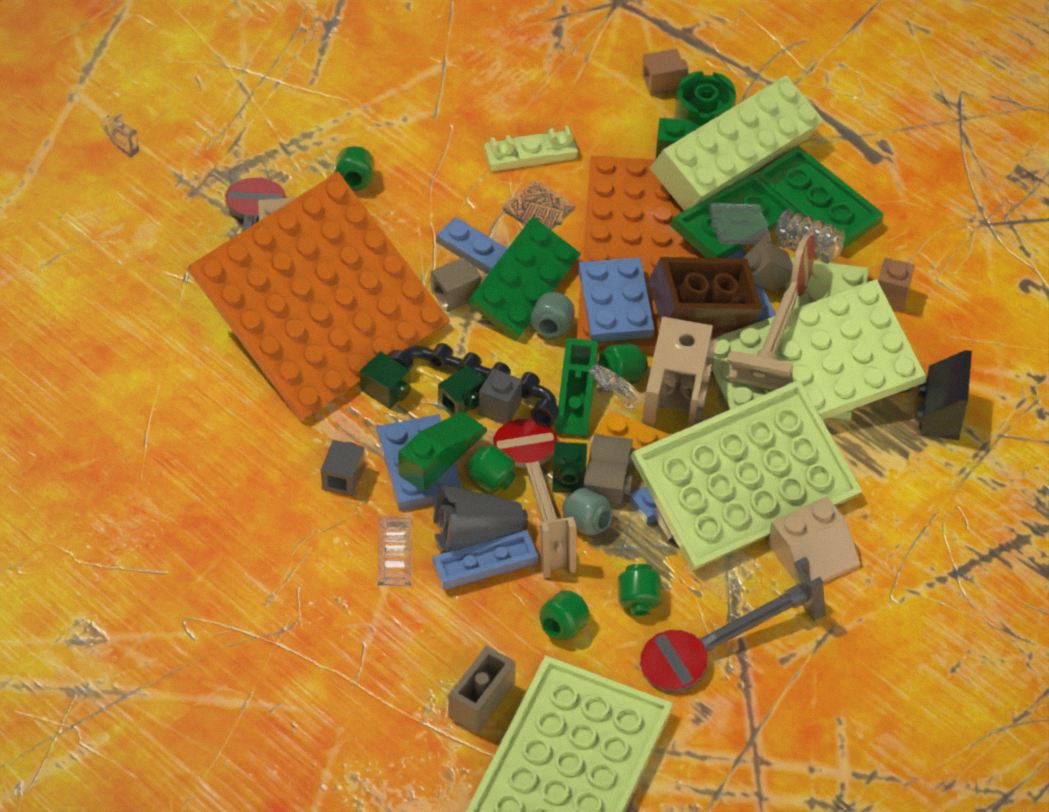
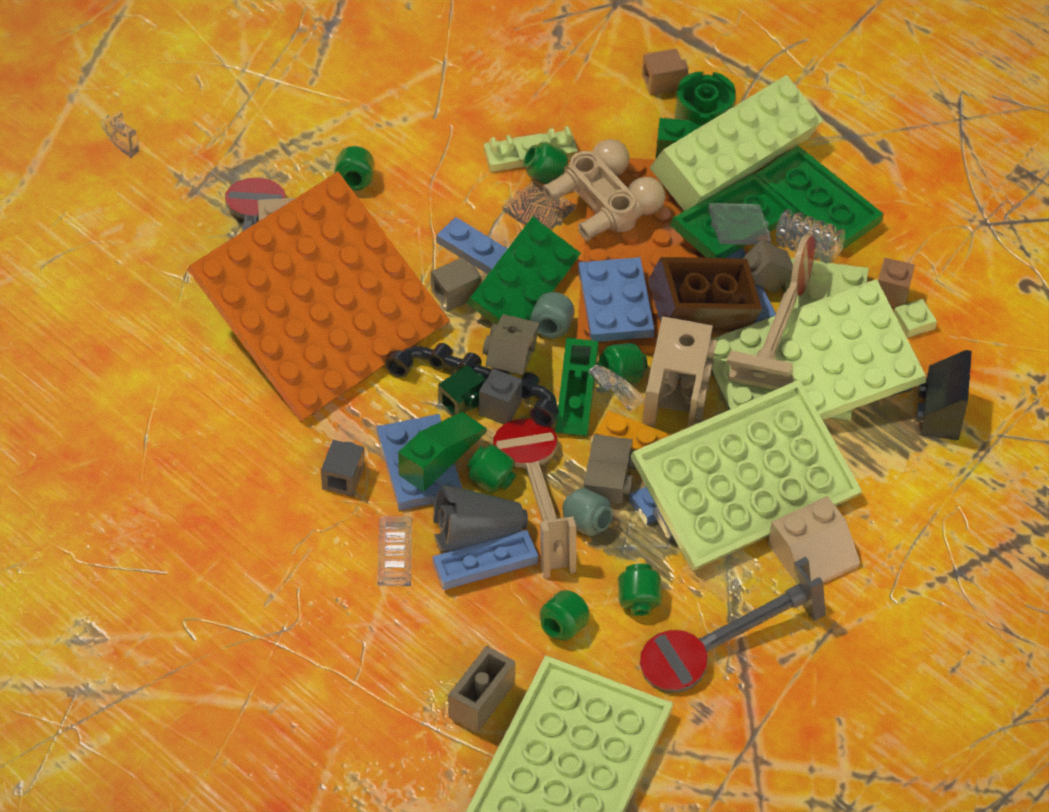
(385, 380): dark green brick -> none
(511, 344): none -> dark tan brick
(545, 162): none -> green head
(569, 466): dark green brick -> none
(596, 181): none -> tan piece
(915, 318): none -> yellowish green plate

